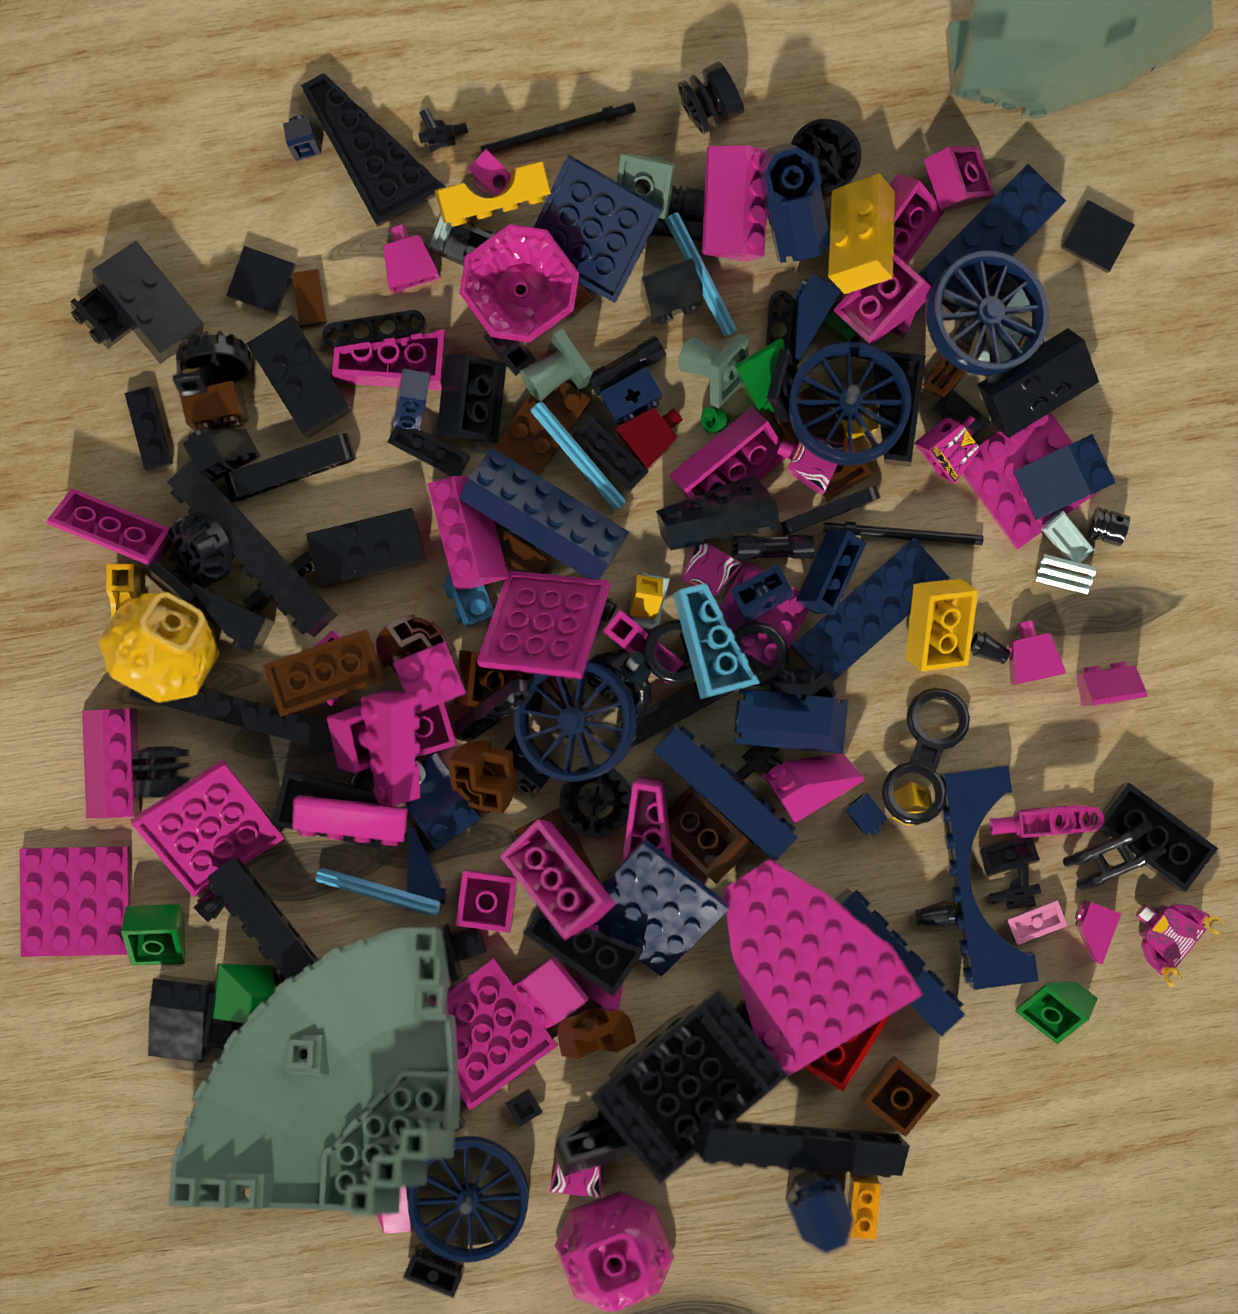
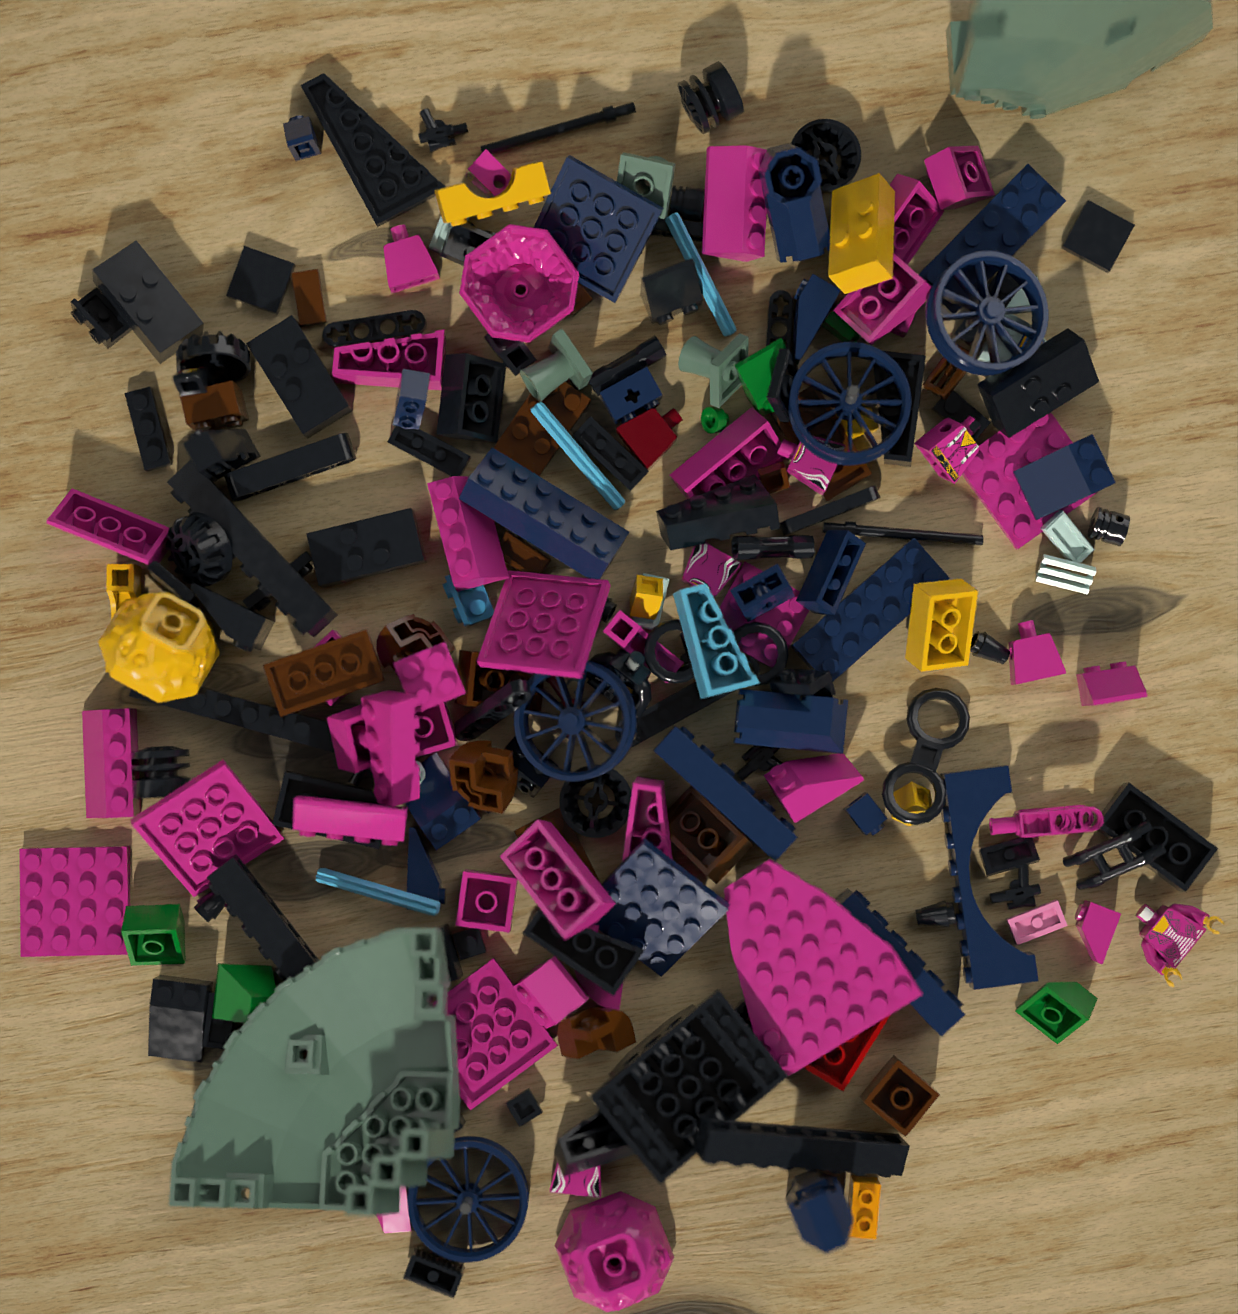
(774, 477): none -> reddish brown plate

